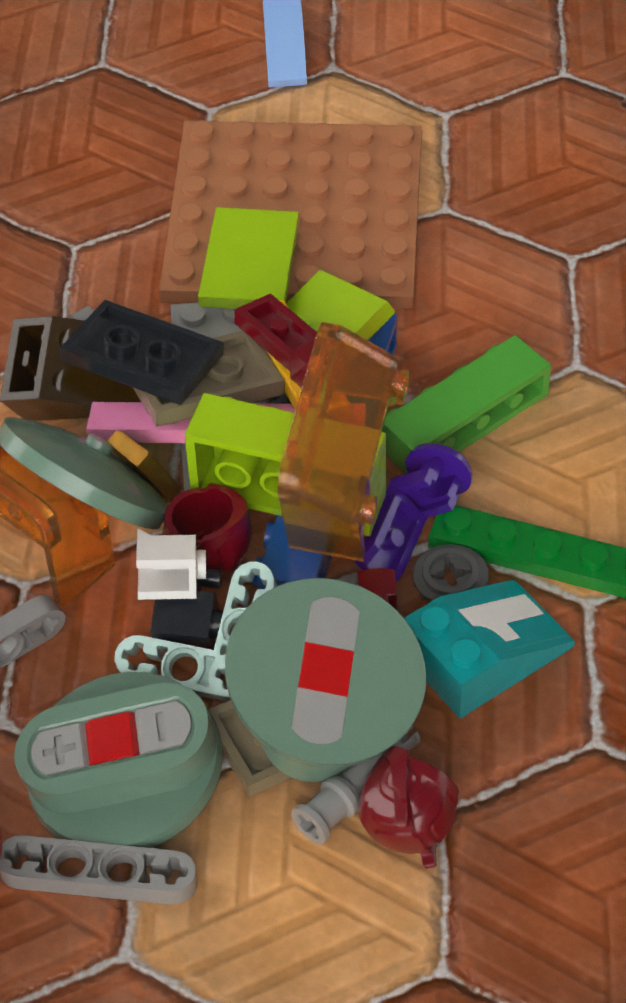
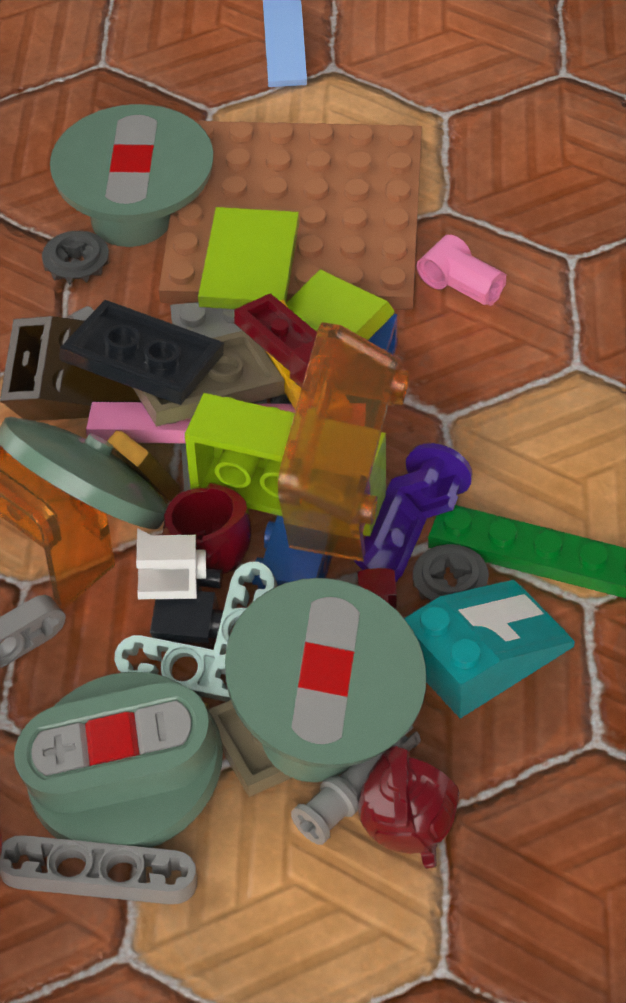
(74, 245): none -> dark grey gear
(131, 169): none -> sand green piece
(453, 265): none -> bright pink piece
(469, 401): bright green brick -> none

